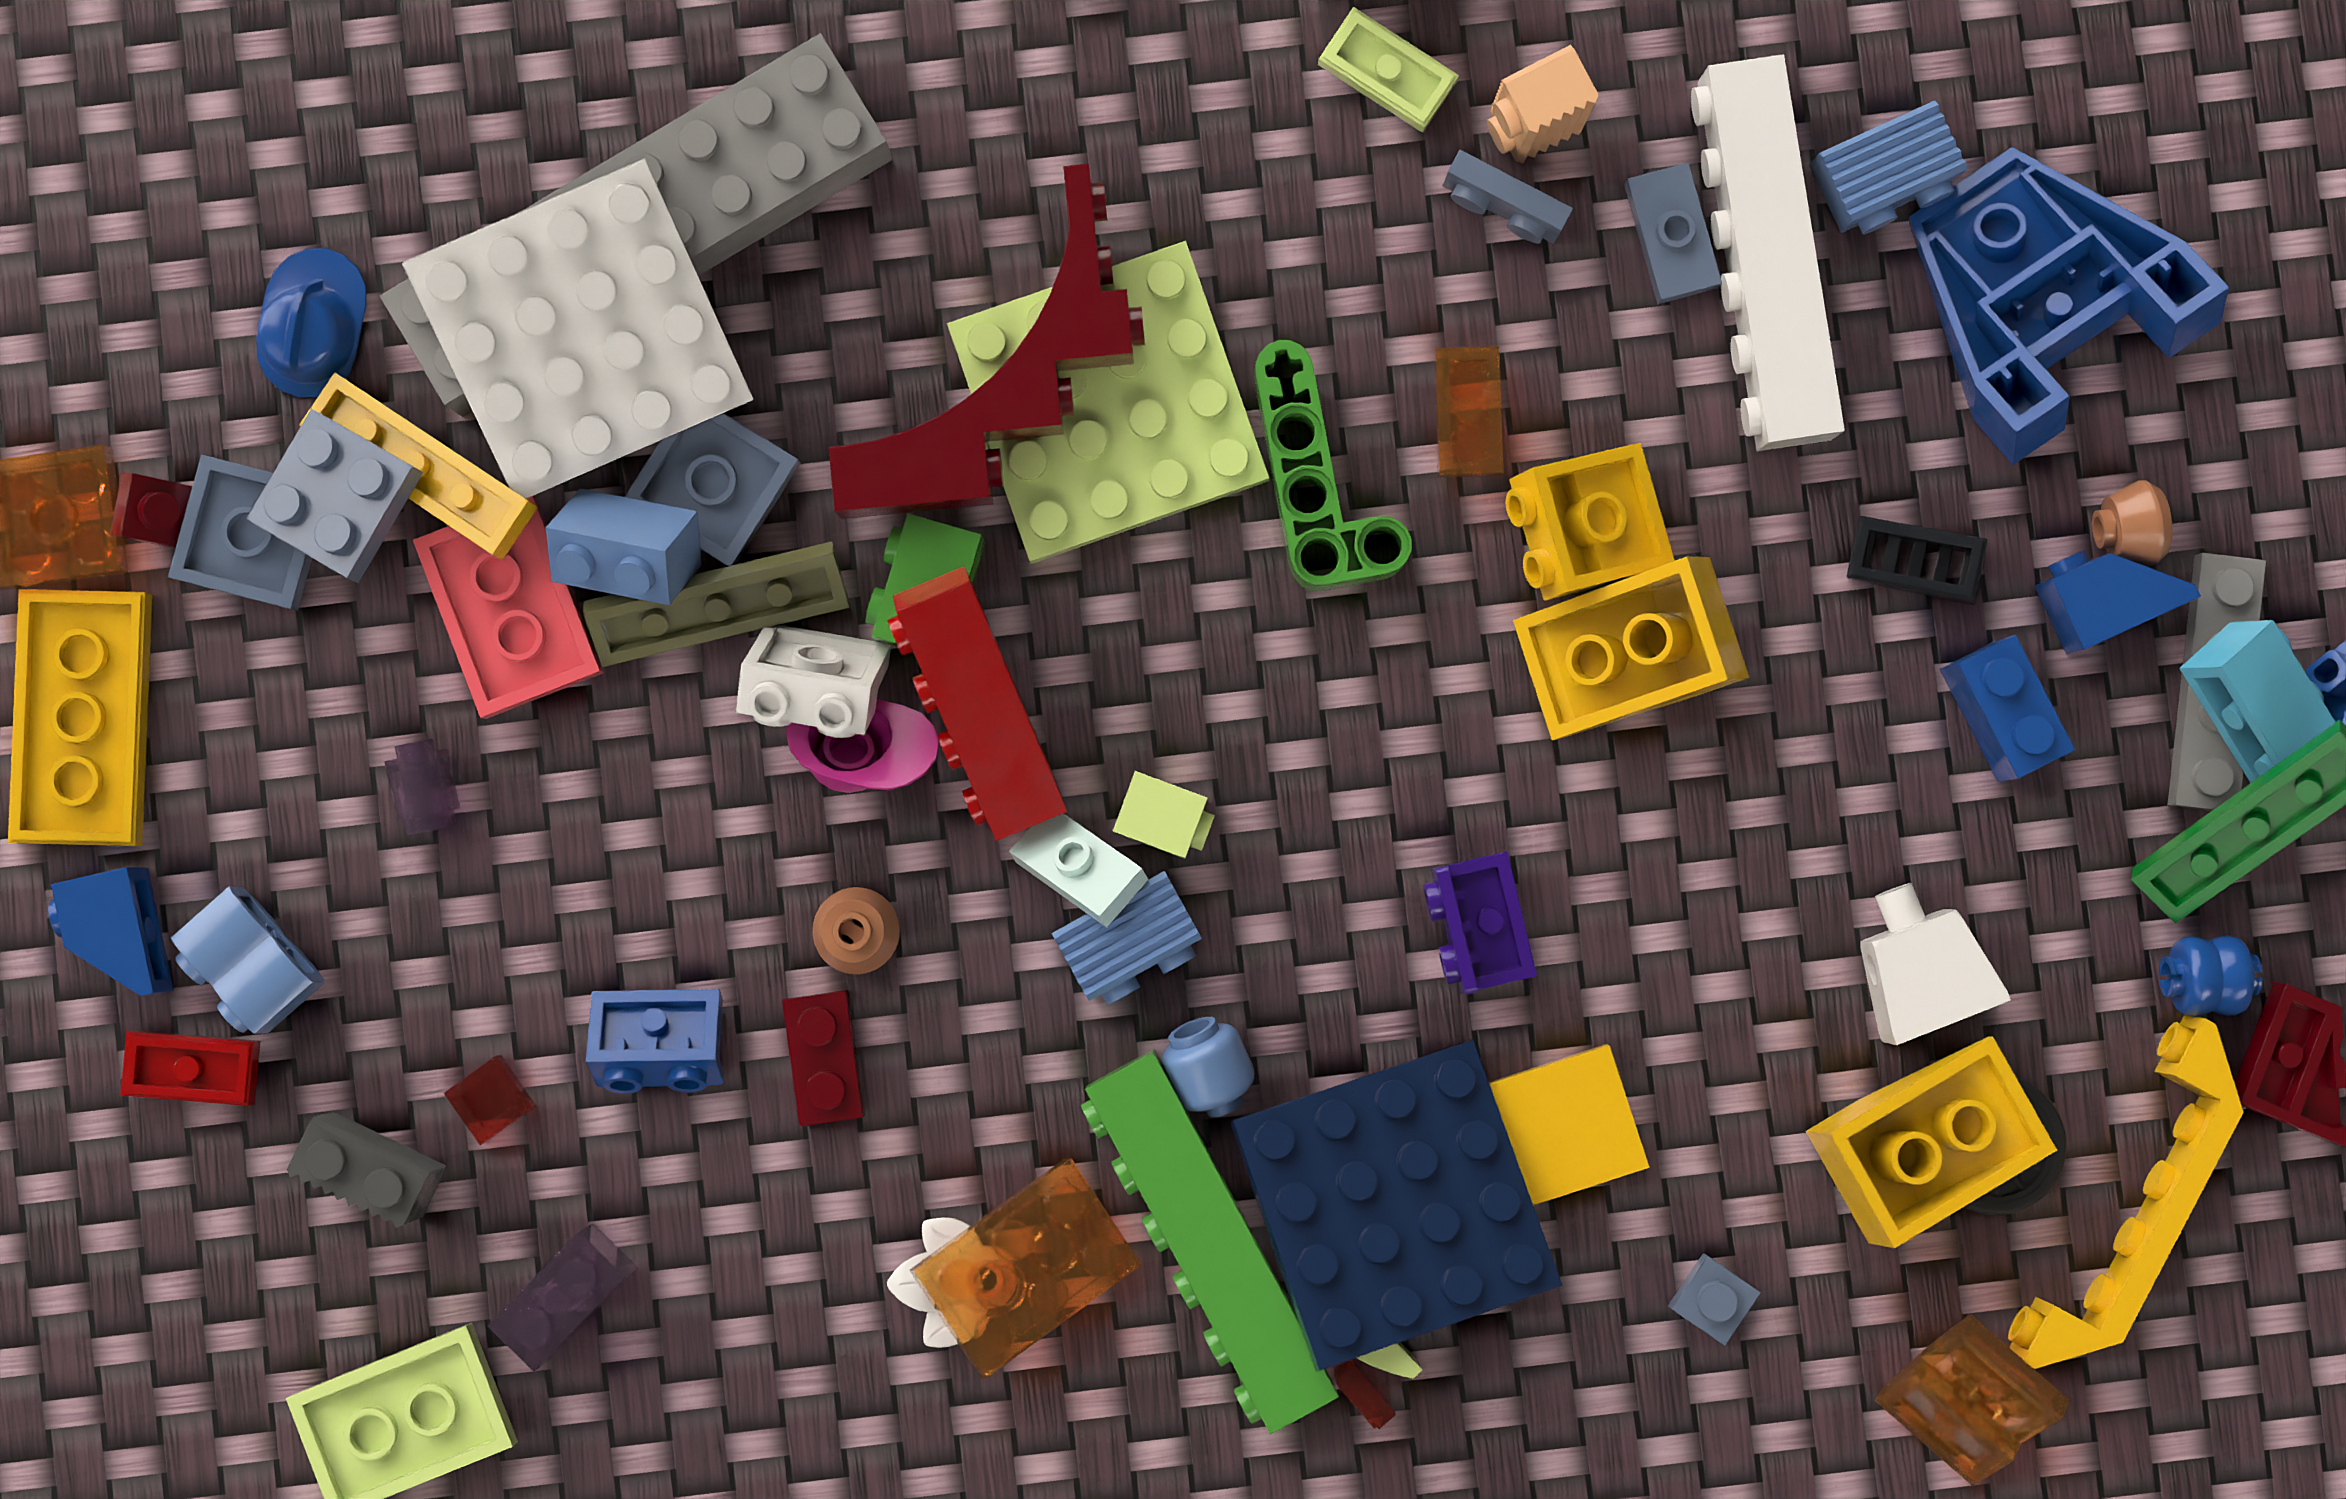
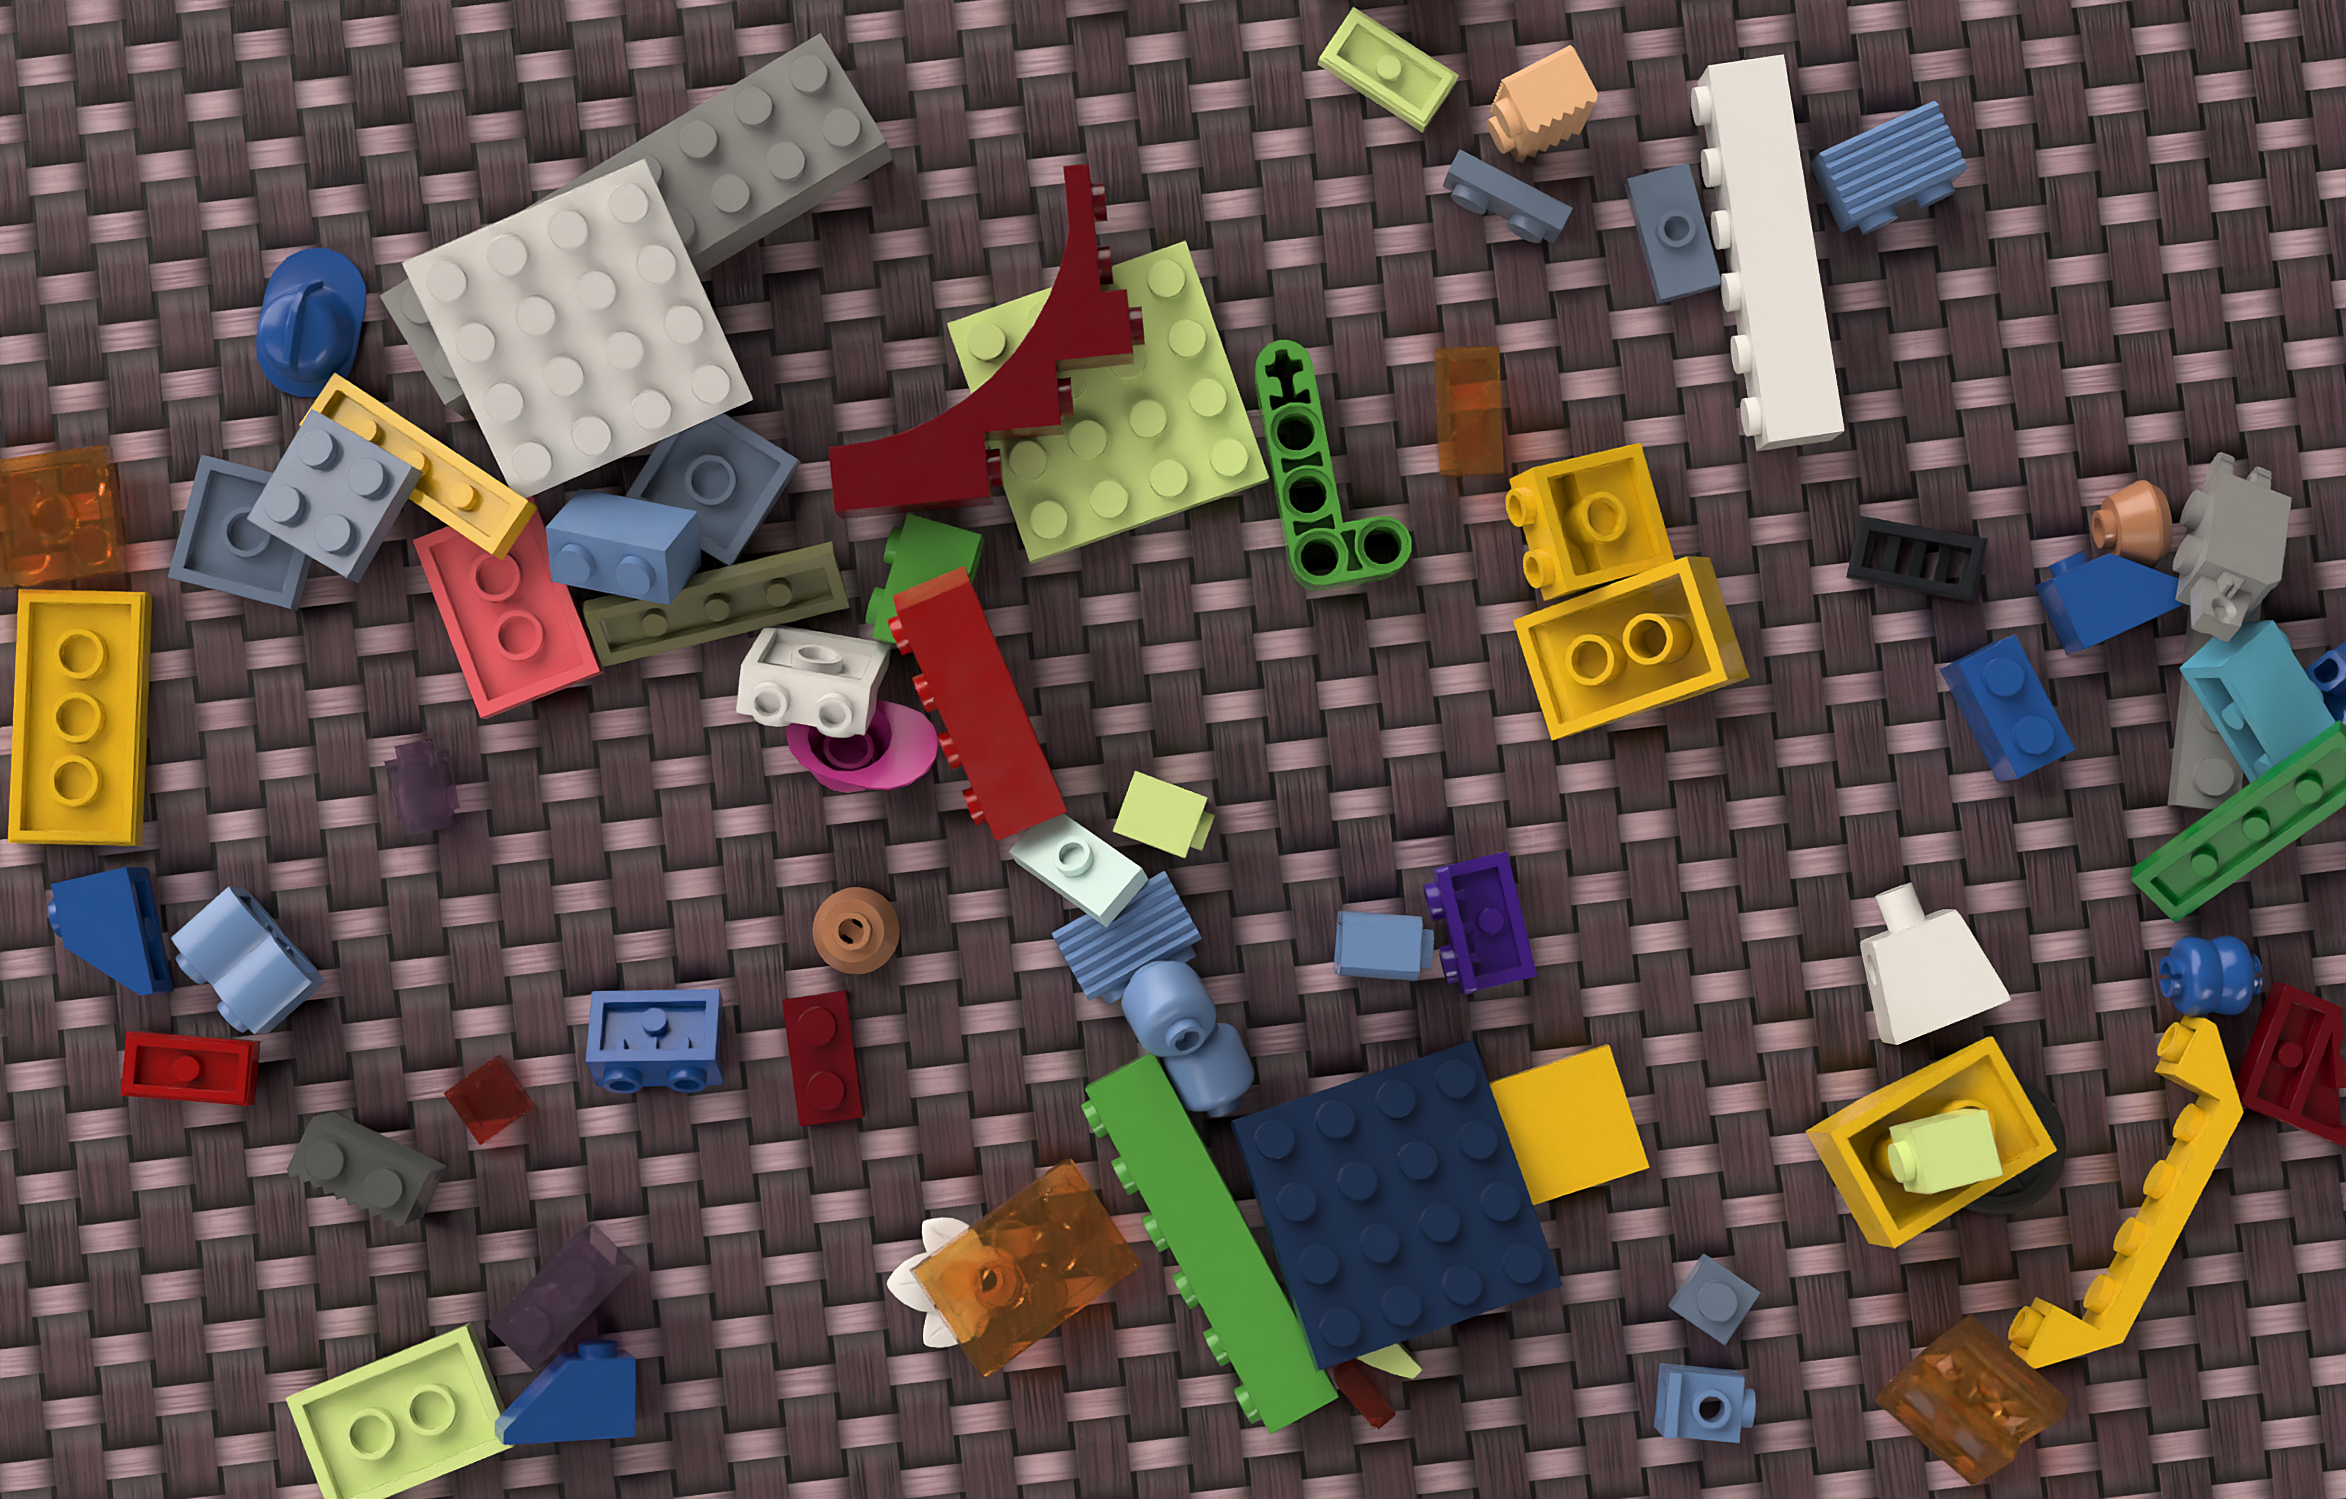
(150, 509): dark red plate -> none
(575, 1398): none -> blue slope
(1168, 1006): none -> medium blue head
(1382, 946): none -> medium blue brick
(1681, 1393): none -> medium blue brick
(1944, 1151): none -> yellowish green brick
(2036, 270): blue wedge -> none
(2230, 547): none -> light grey hinge

